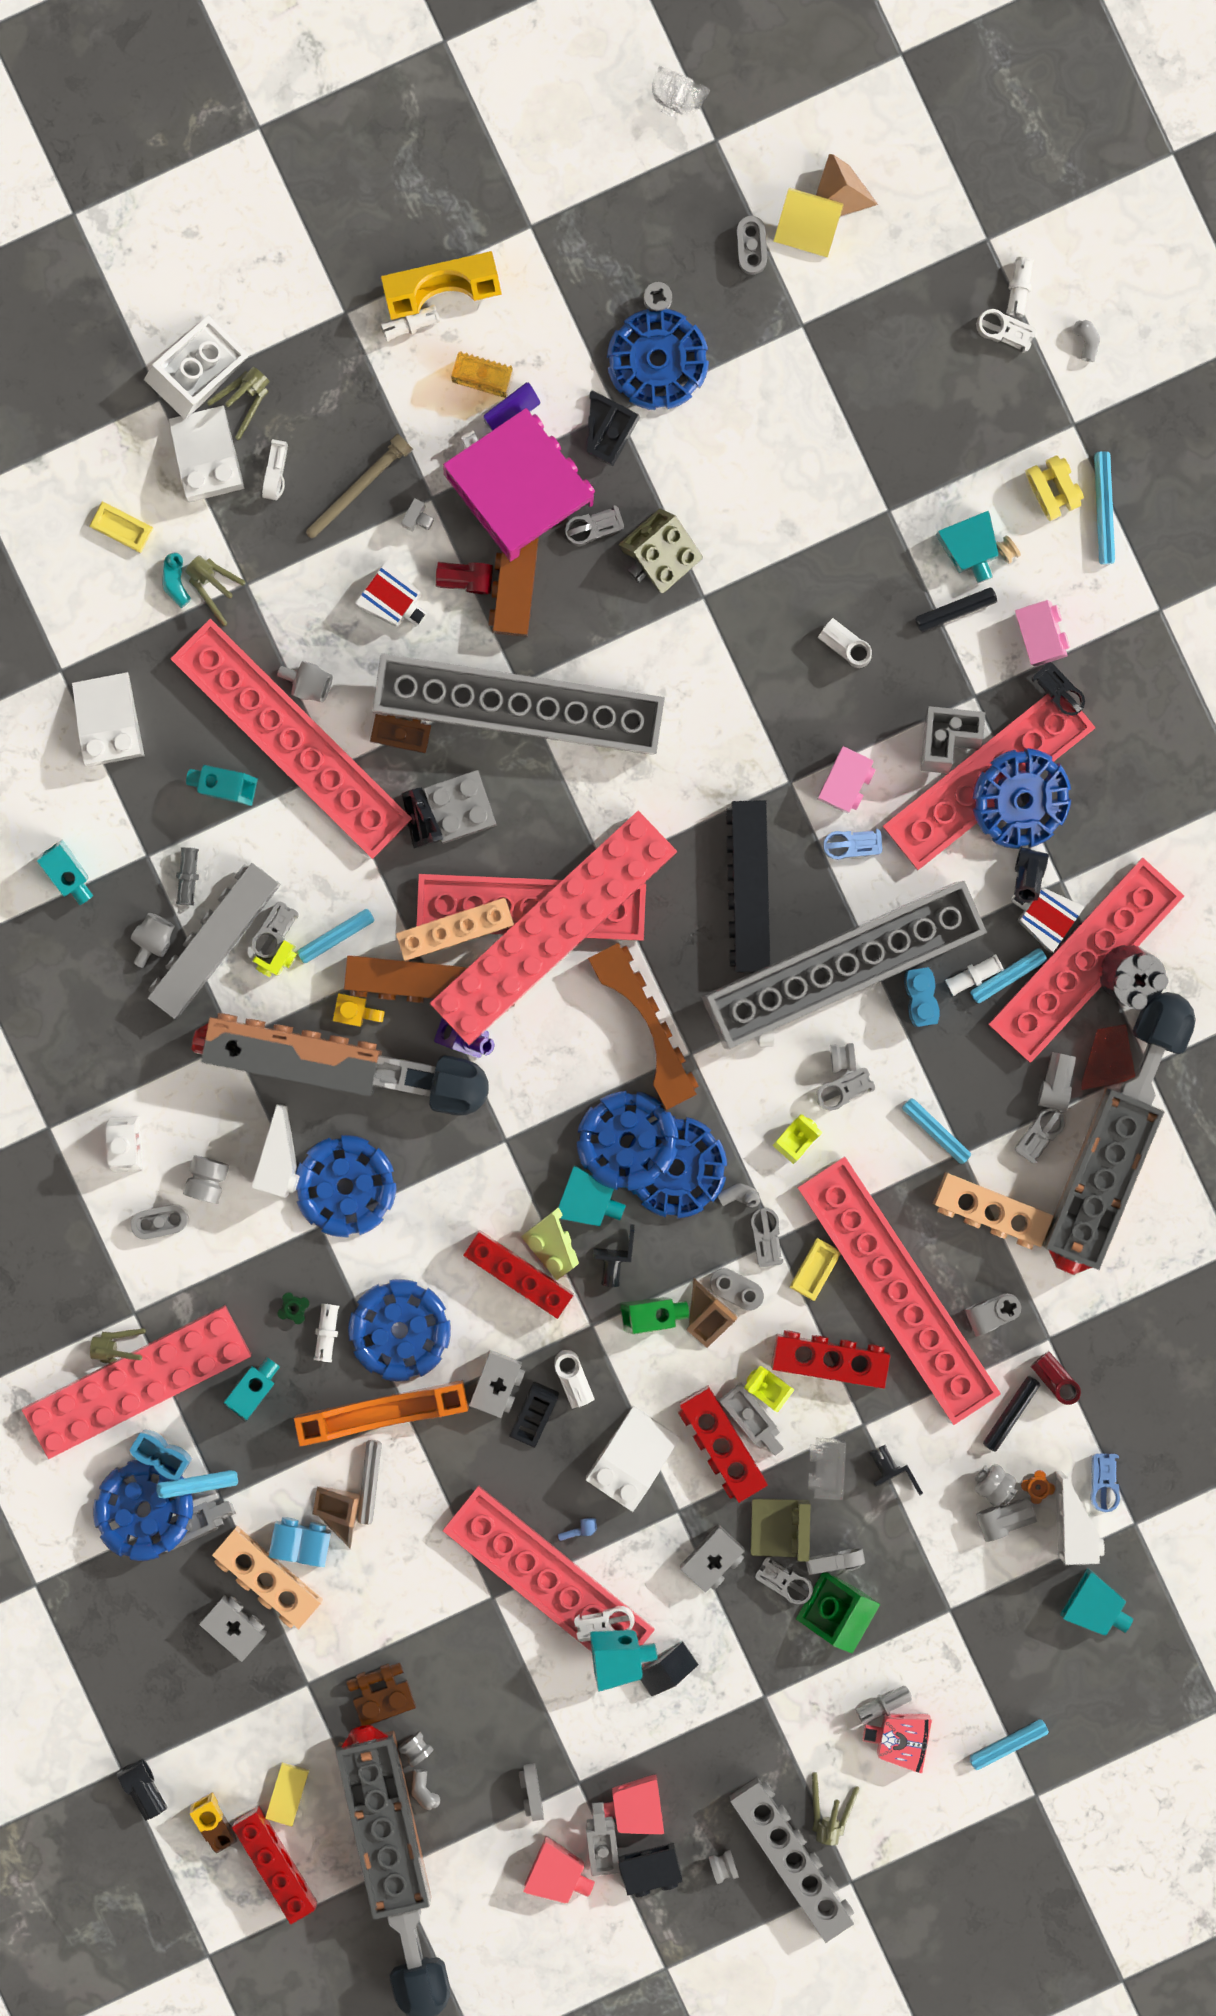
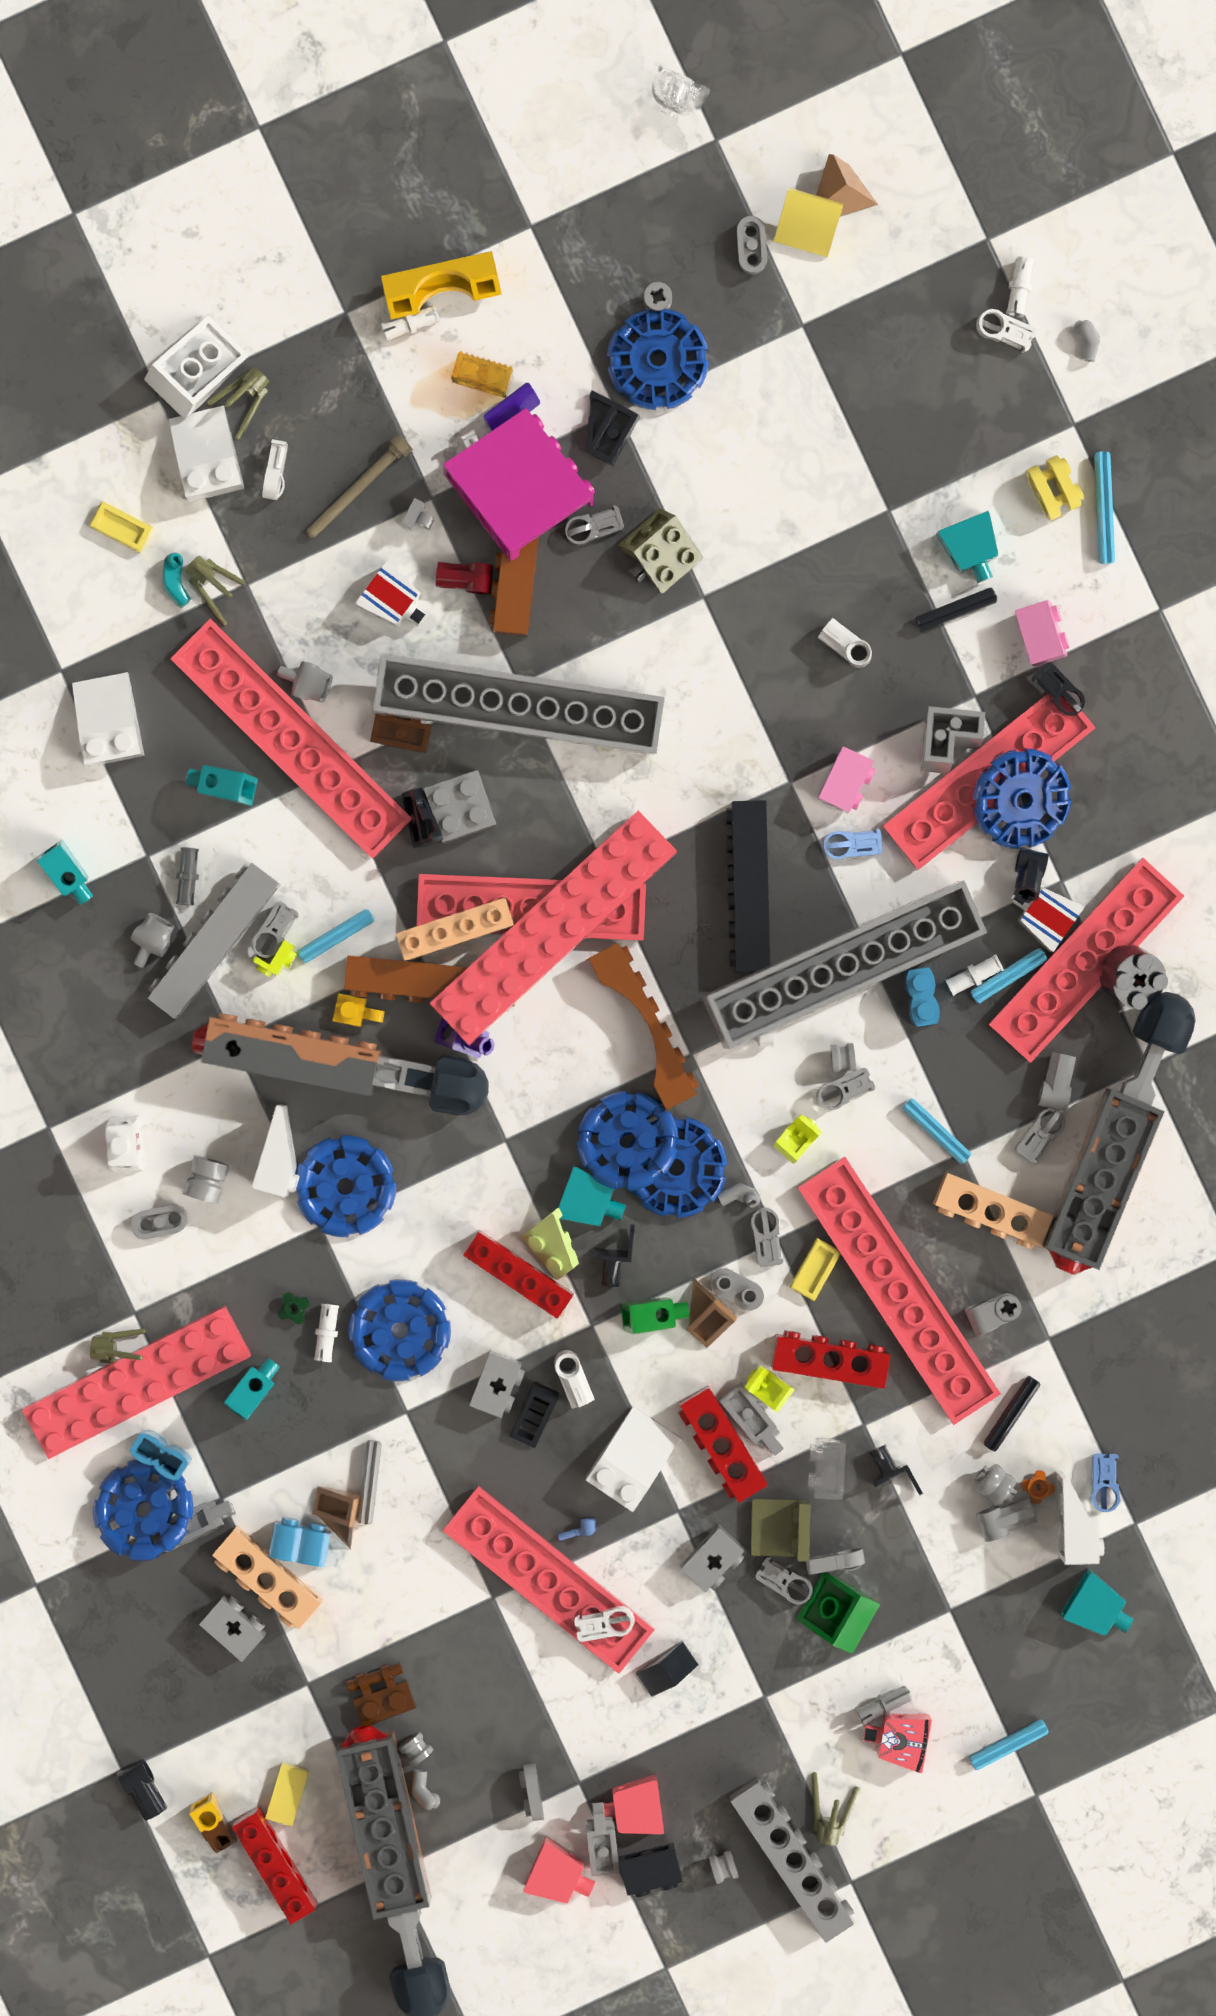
(197, 1484): medium azure axle -> none
(381, 1412): orange arch -> none
(618, 1657): teal torso -> none
(1008, 549): tan bush -> none
(1055, 1376): dark red piece -> none
(1109, 1058): clear red wing -> none

